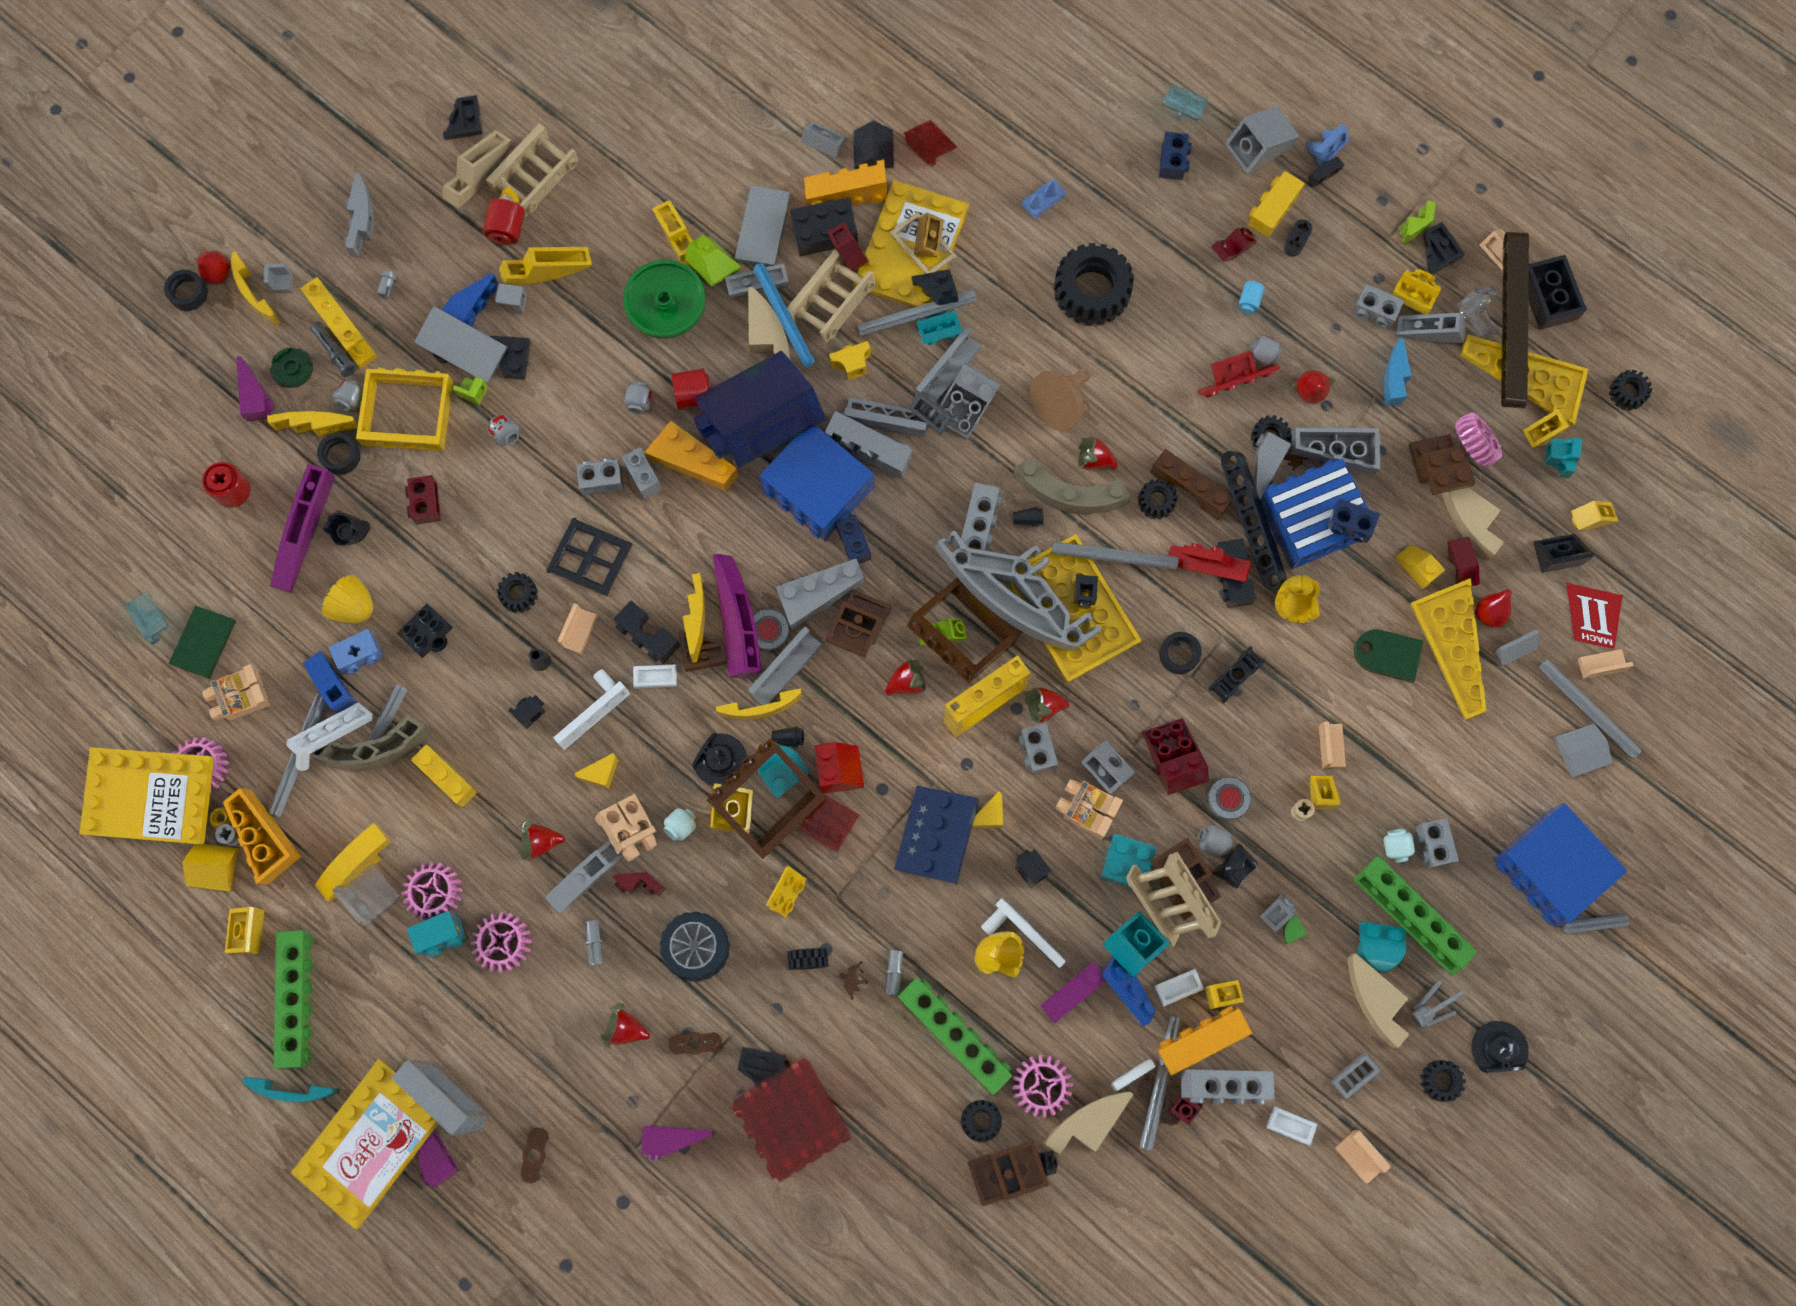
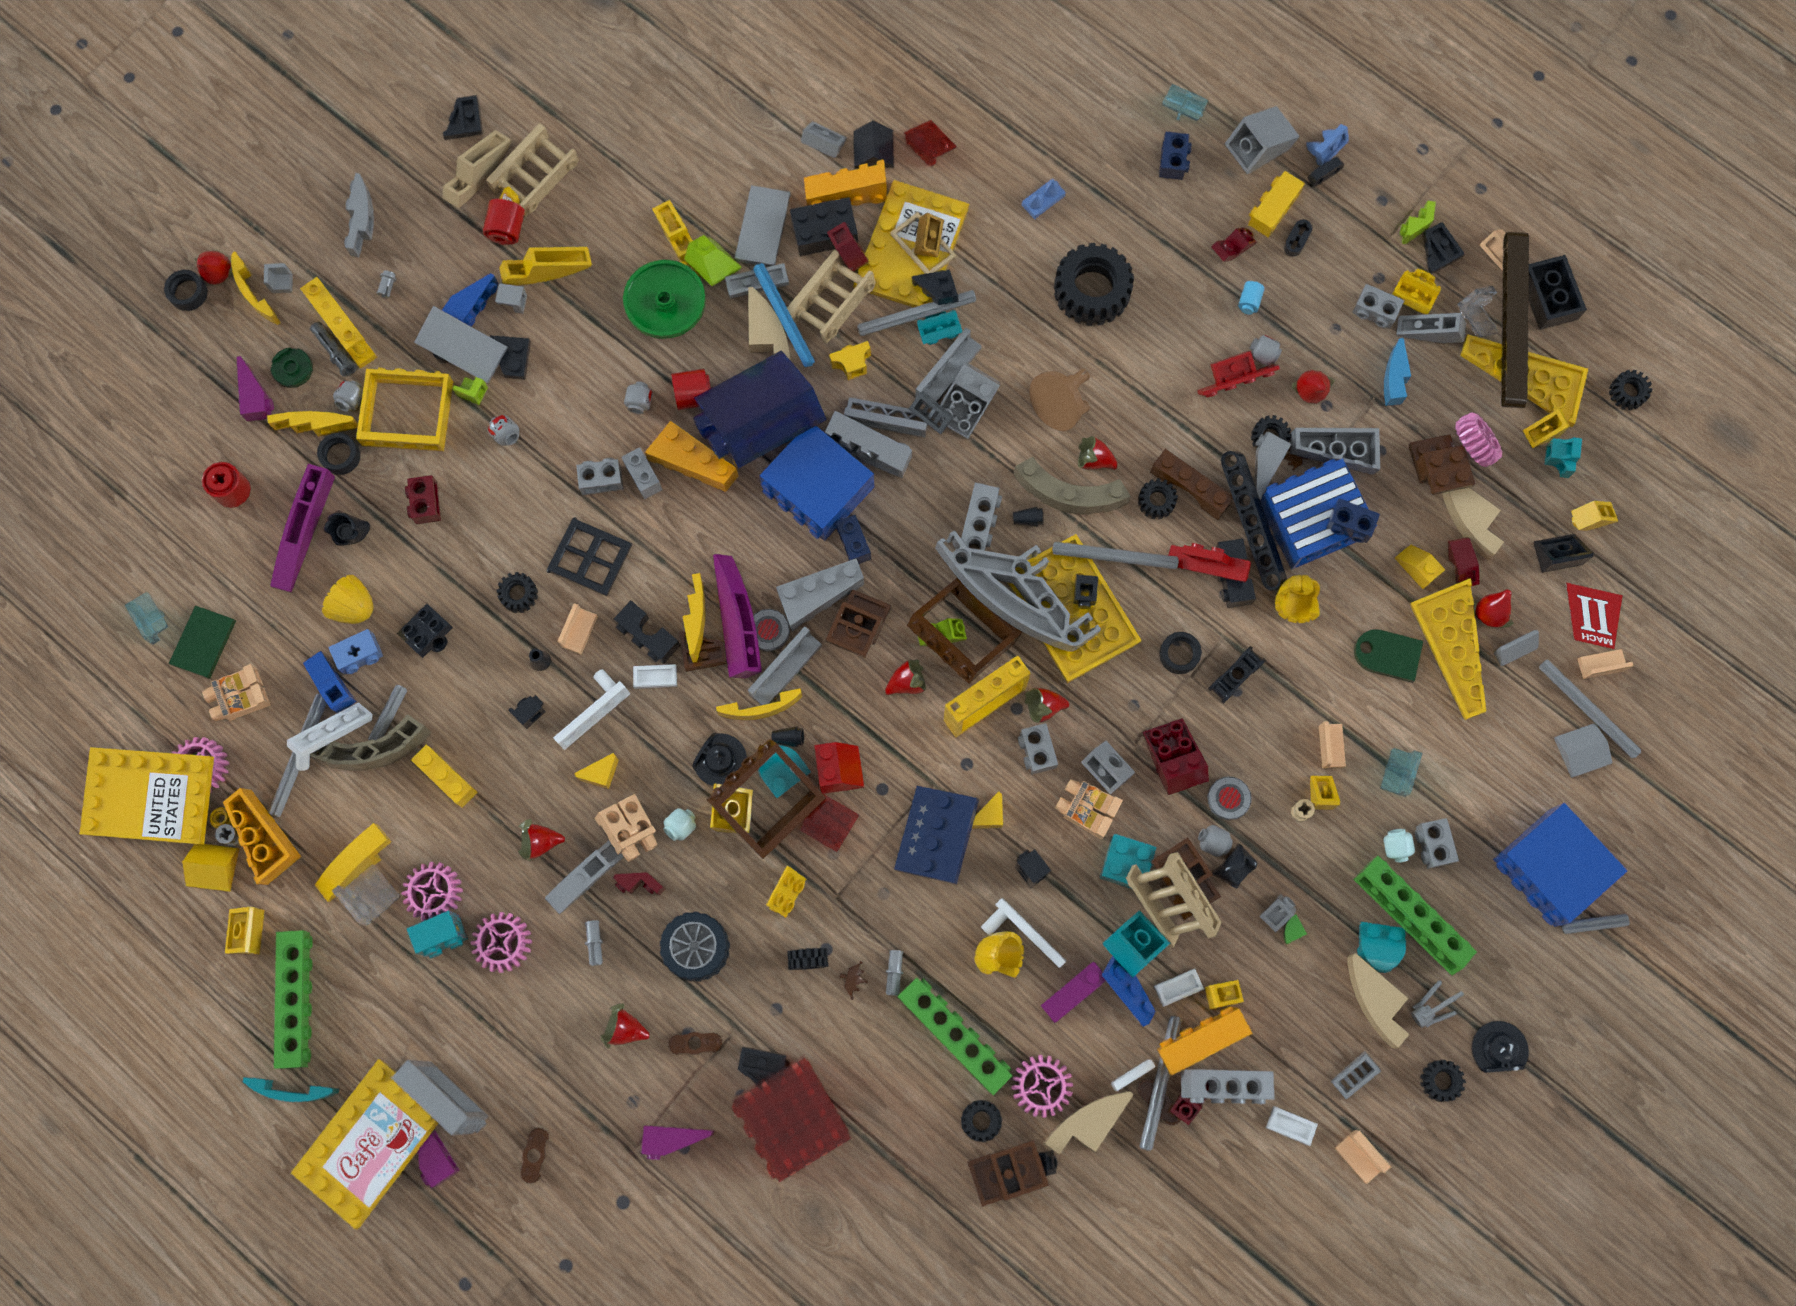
(1401, 772): none -> clear light blue panel

